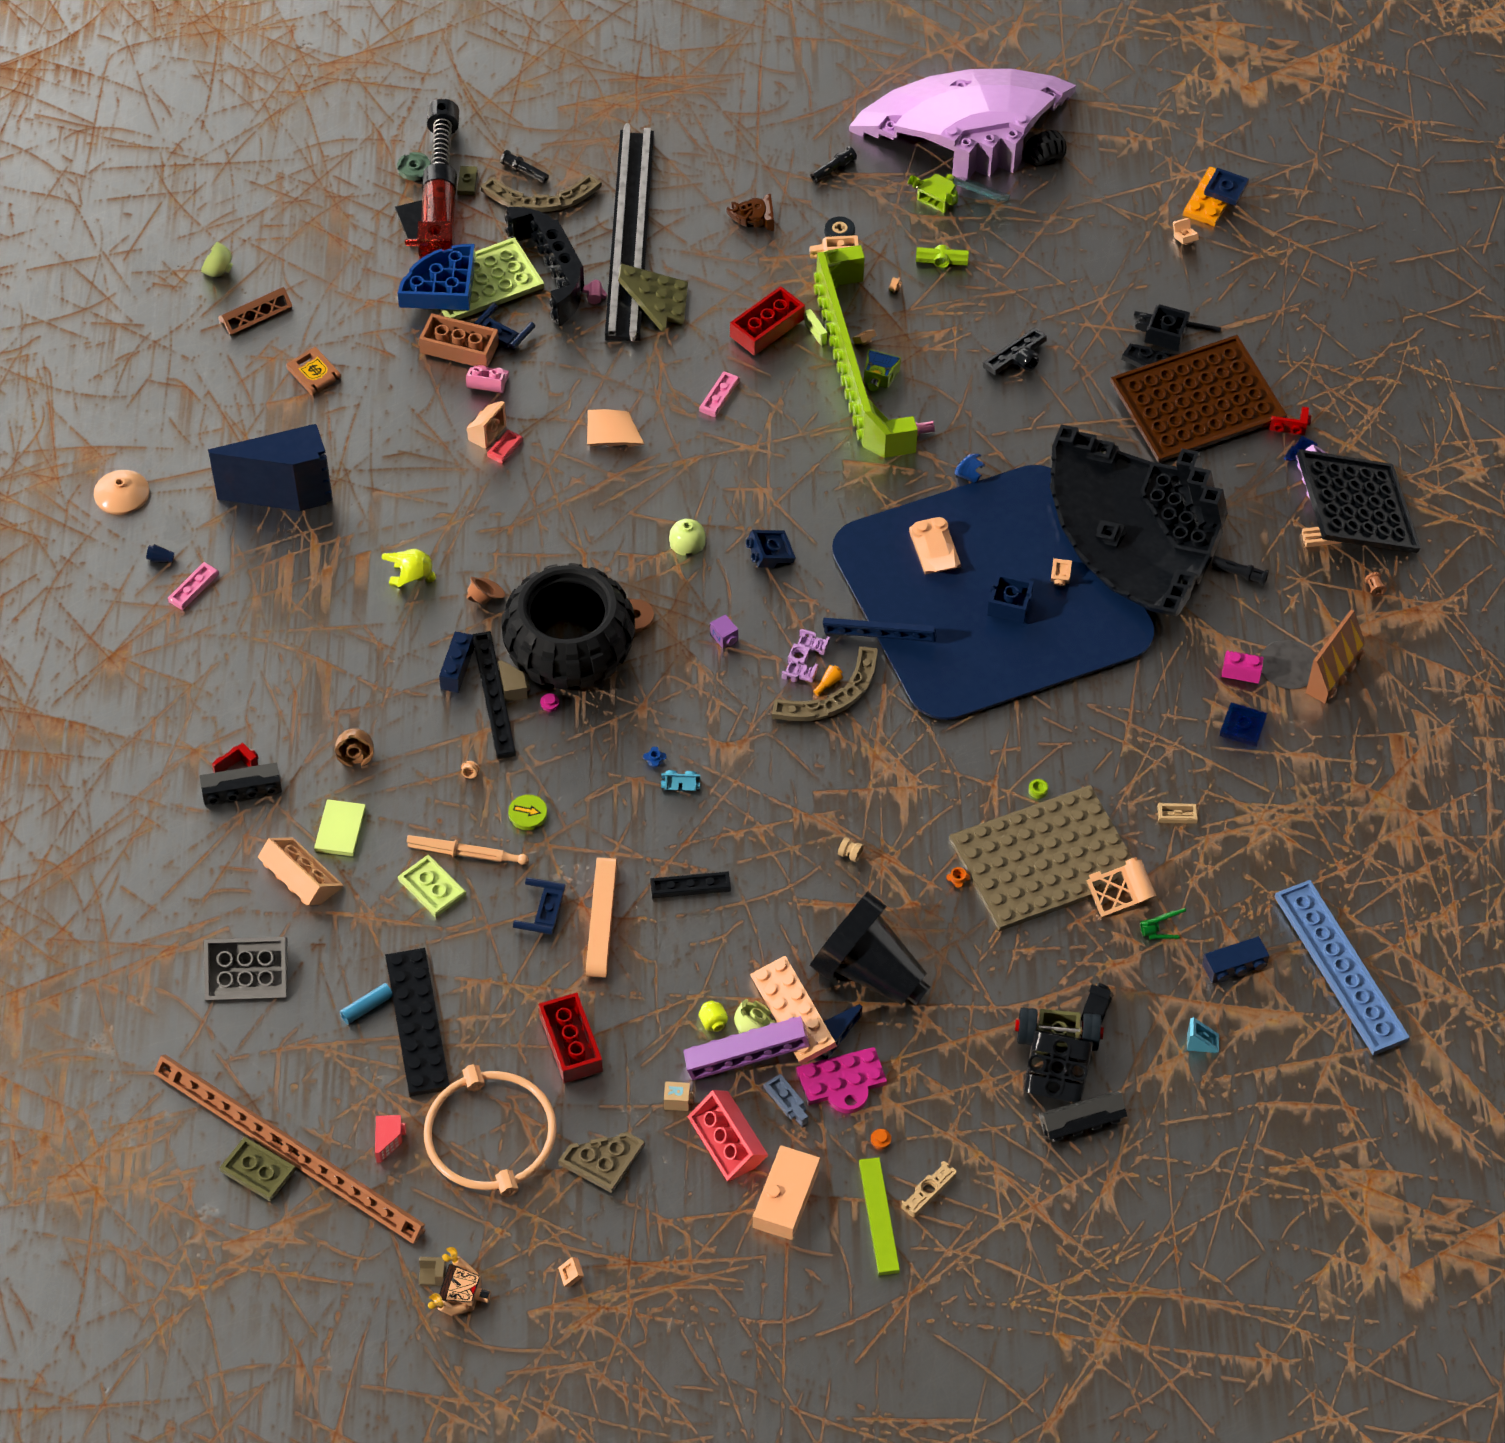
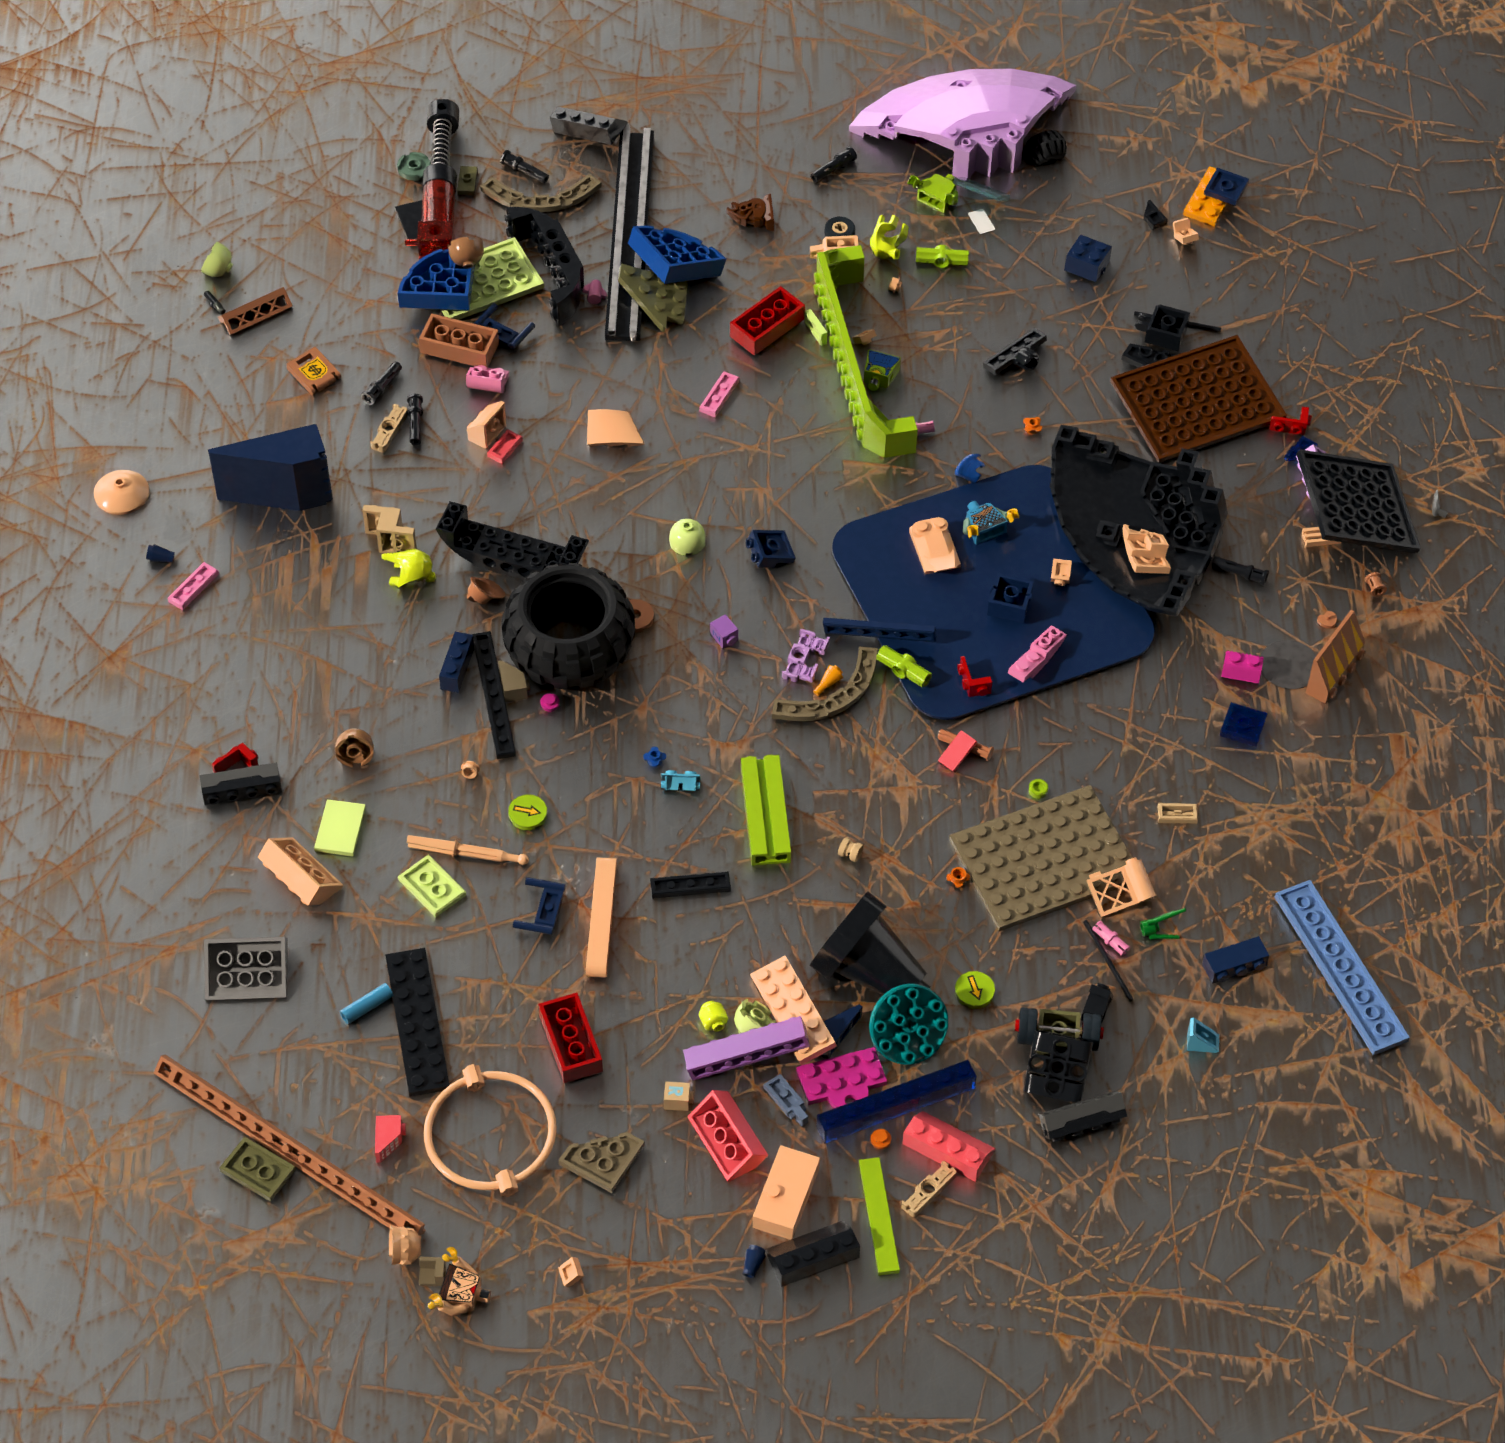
(214, 303): none -> piece
(377, 387): none -> black pin
(385, 437): none -> tan piece
(388, 527): none -> tan bracket
(404, 1245): none -> light nougat helmet
(415, 413): none -> black pin
(466, 251): none -> medium nougat cylinder
(501, 549): none -> black slope
(586, 125): none -> black slope
(675, 254): none -> blue brick
(753, 1259): none -> dark blue cone
(765, 810): none -> lime brick
(813, 1252): none -> black slope
(883, 246): none -> neon yellow piece
(896, 1101): none -> clear blue brick
(904, 666): none -> lime piece
(908, 1024): none -> teal bracket
(948, 1144): none -> coral slope
(957, 751): none -> coral tile
(974, 687): none -> red bracket
(974, 989): none -> lime tile
(978, 749): none -> nougat axle
(981, 221): none -> white sticker
(986, 521): none -> torso
(1032, 425): none -> orange plate
(1038, 655): none -> bright pink slope
(1088, 258): none -> dark blue brick
(1108, 961): none -> black axle
(1111, 938): none -> bright pink pin
(1146, 551): none -> light nougat slope
(1153, 216): none -> black tile
(1327, 620): none -> nougat piece
(1436, 510): none -> dark grey bar

